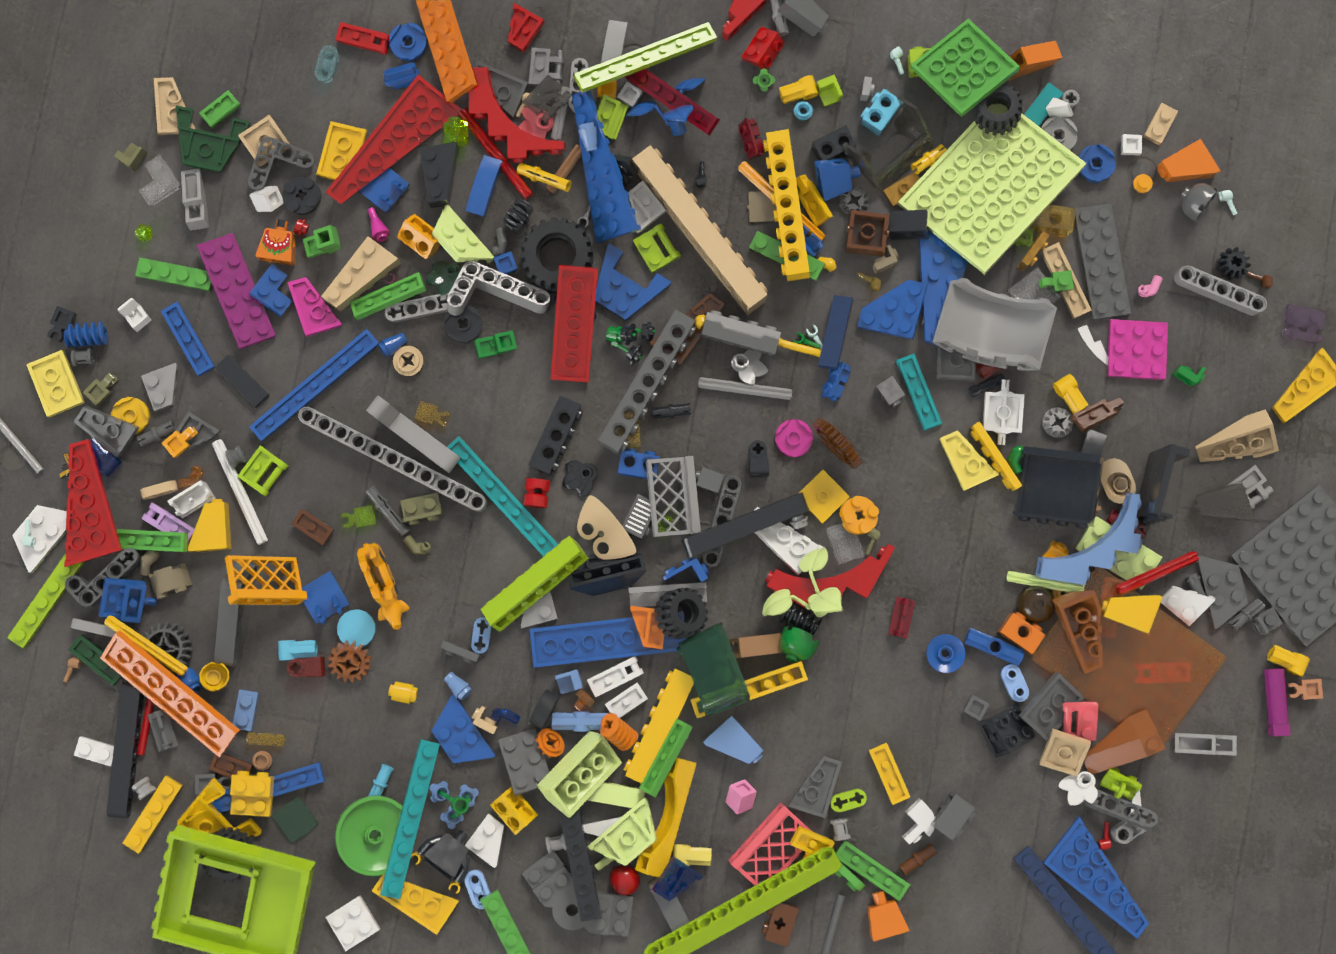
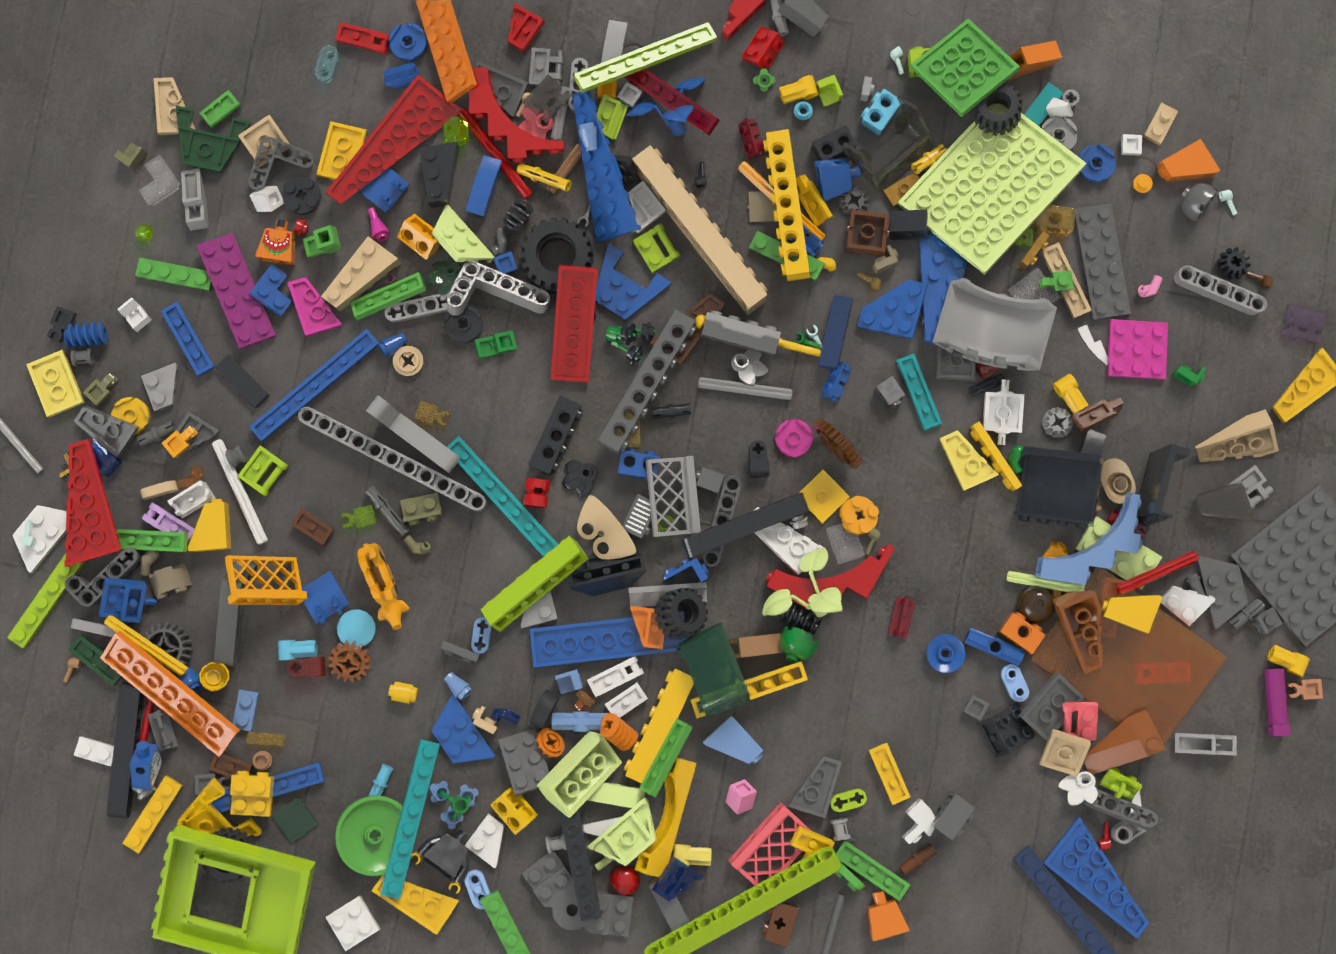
(147, 760): none -> blue torso

